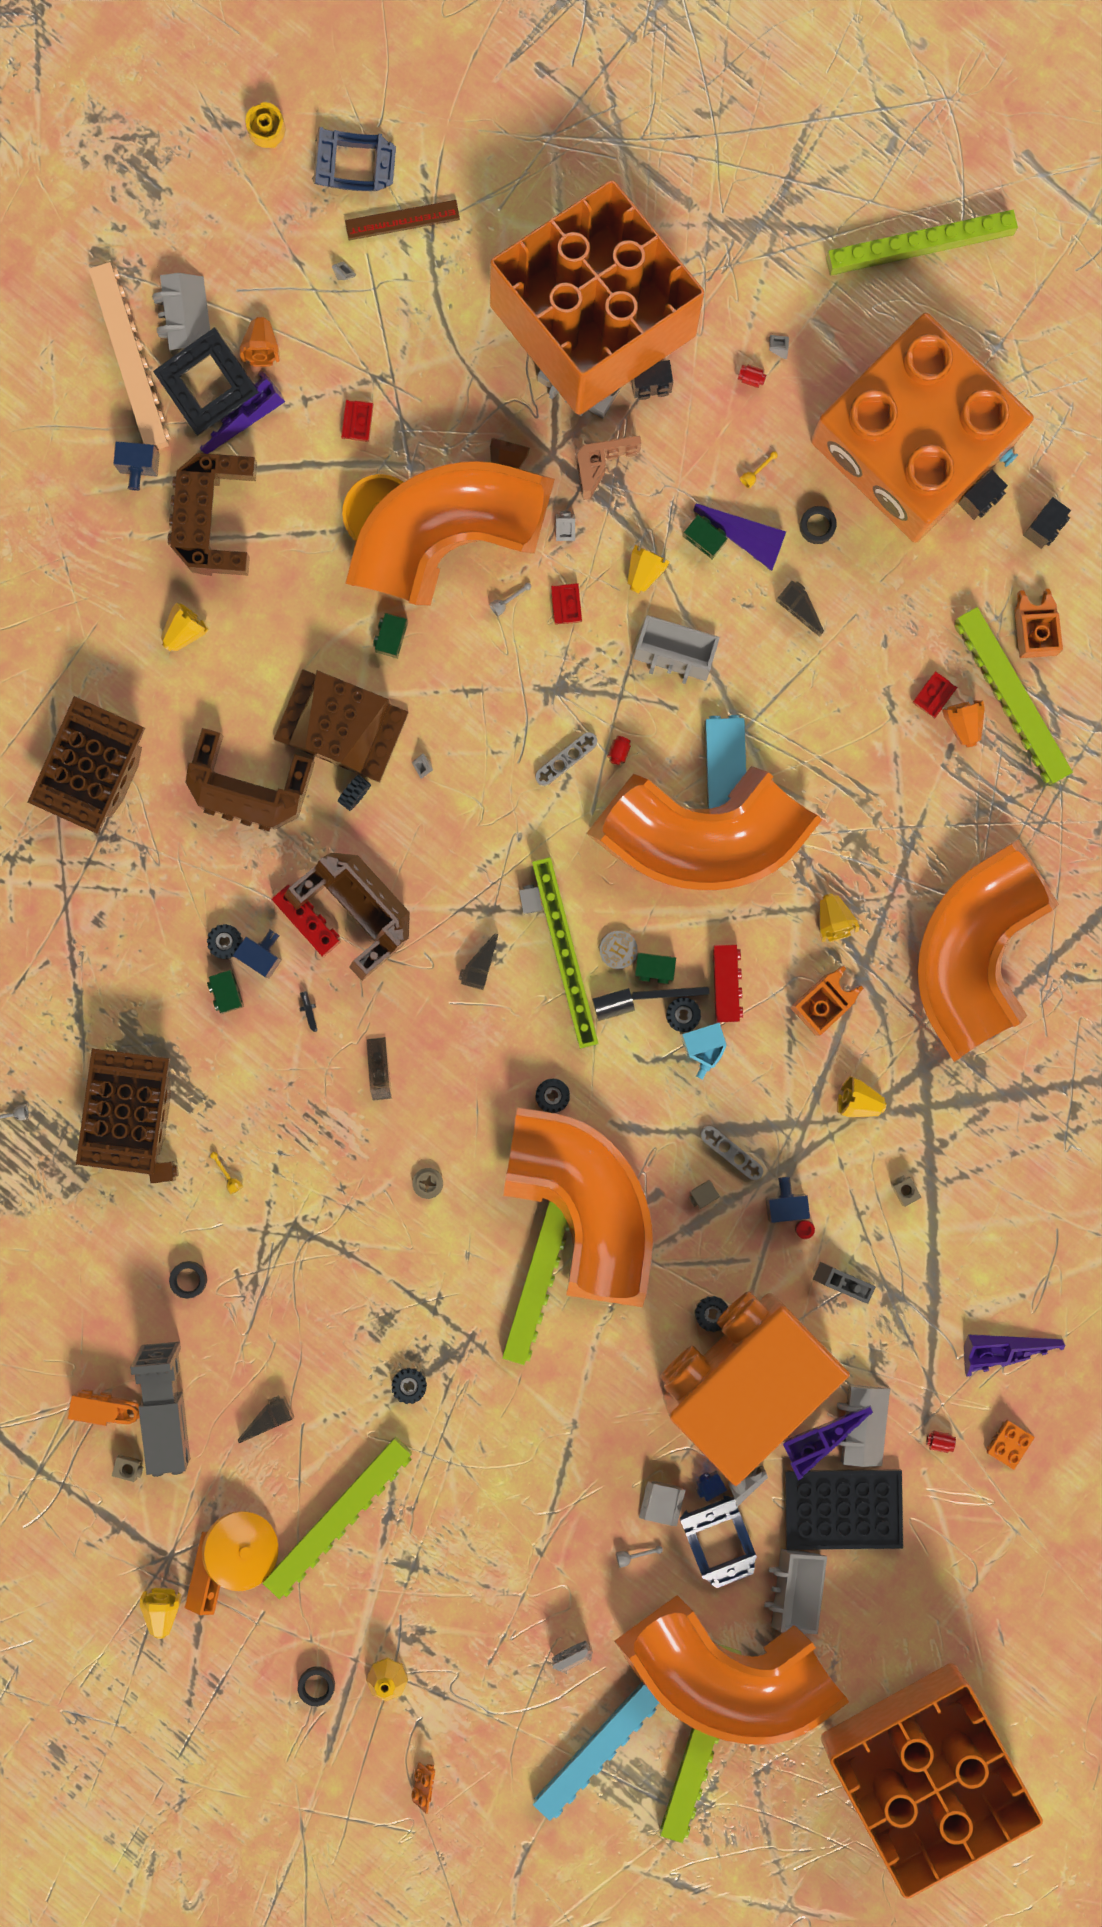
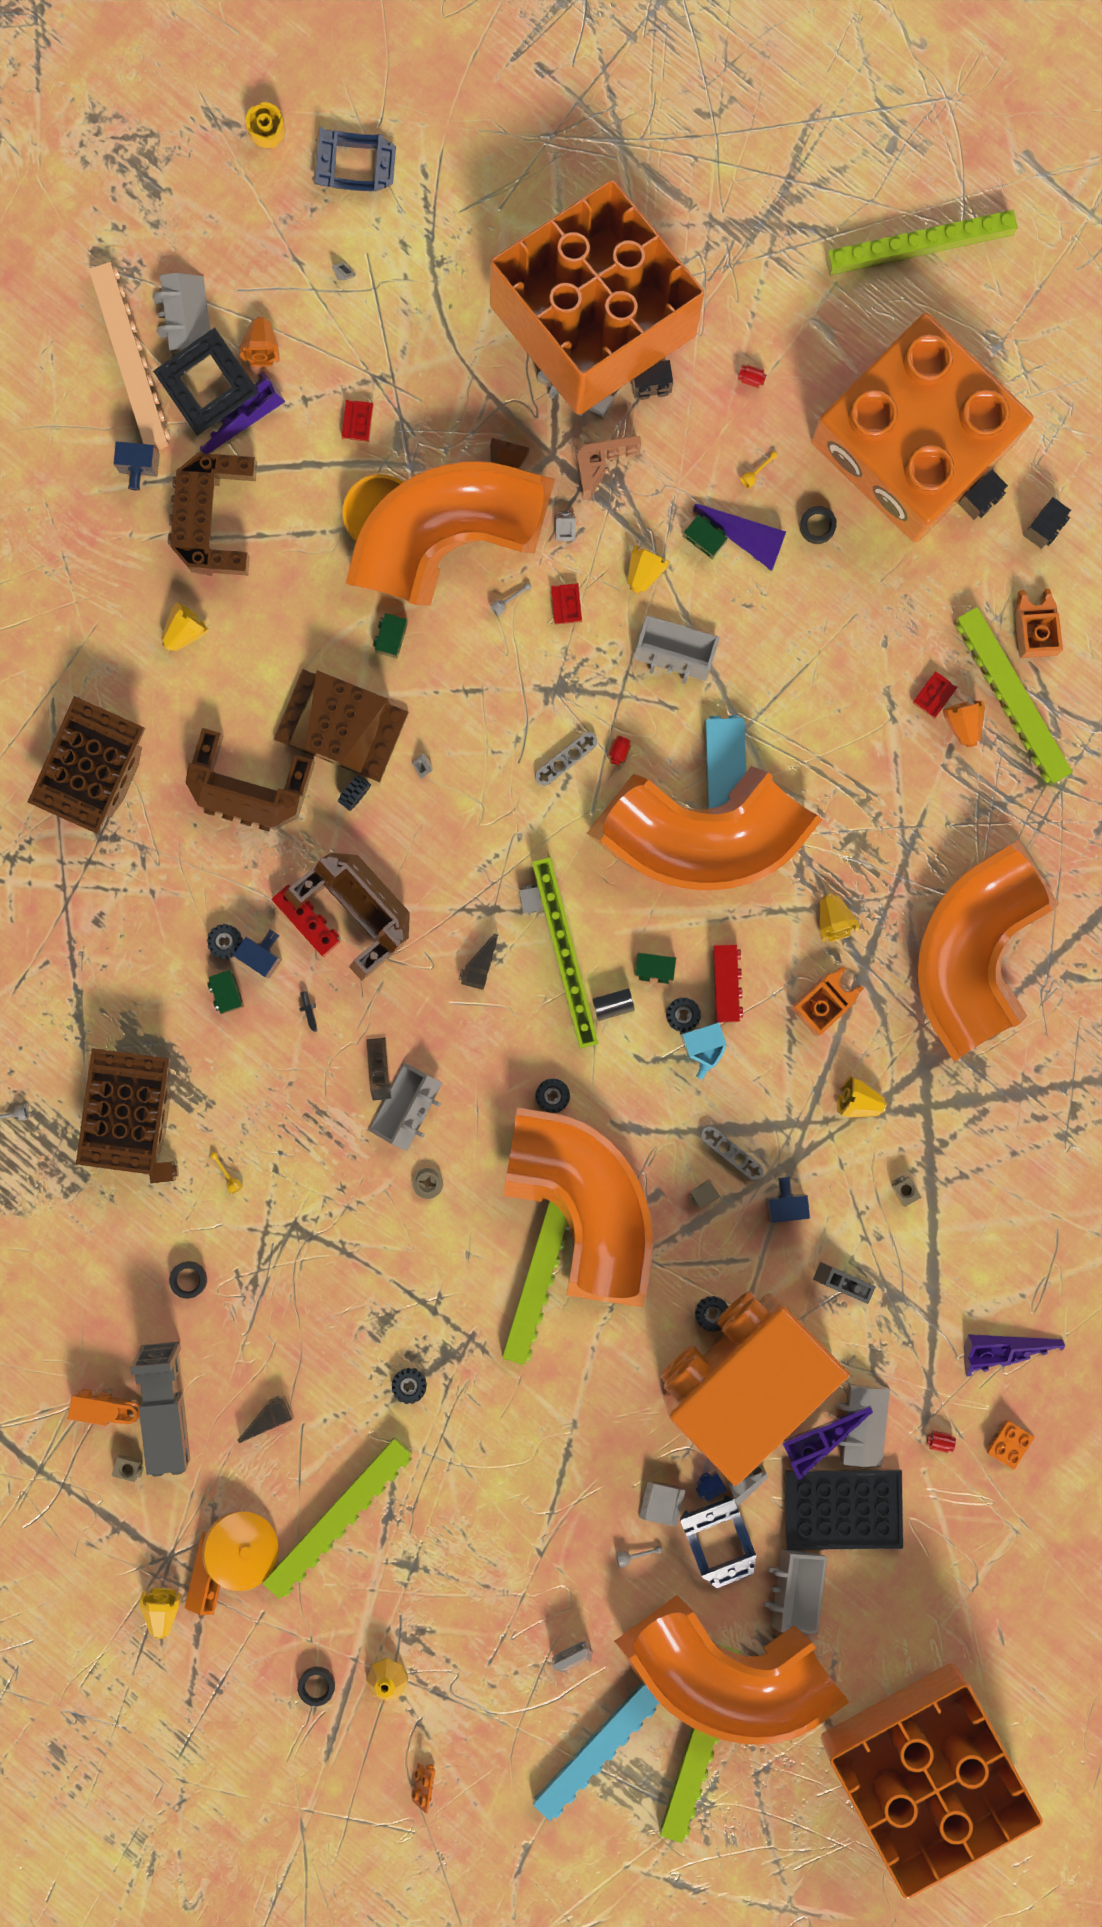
(402, 220): reddish brown tile -> none
(403, 1114): none -> light grey piece
(618, 949): light grey tile -> none
(670, 993): black tile -> none
(779, 345): light grey slope -> none
(798, 603): clear smoke slope -> none
(805, 1229): red tile -> none
(1008, 458): medium azure bush -> none

